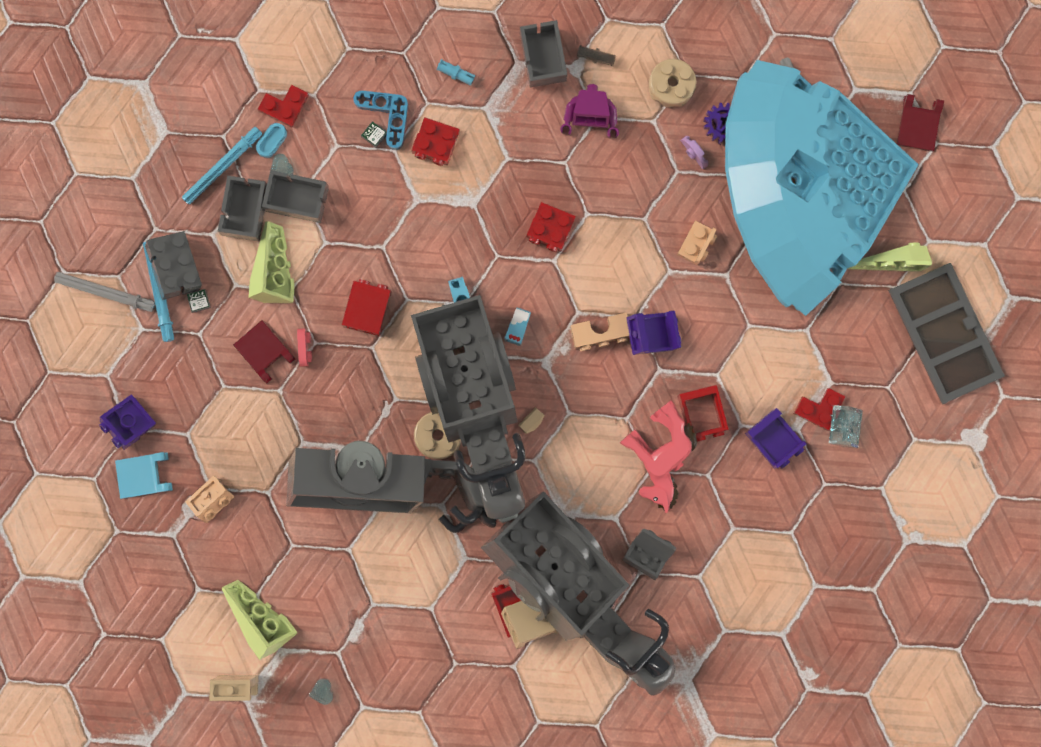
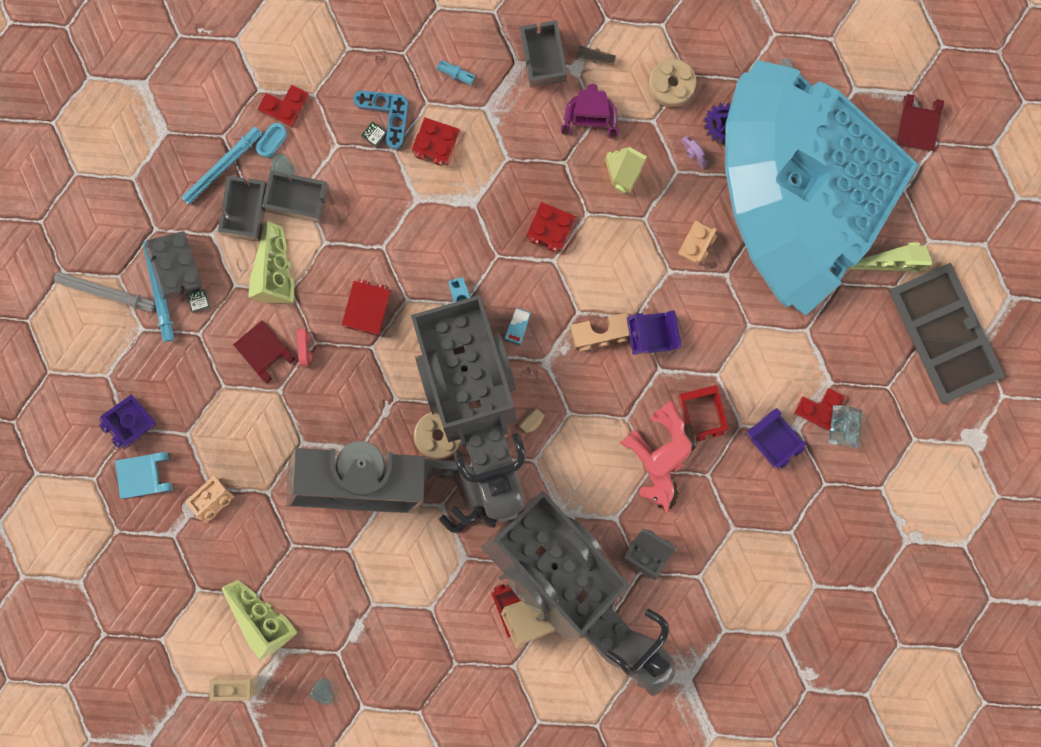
(624, 168): none -> yellowish green wedge

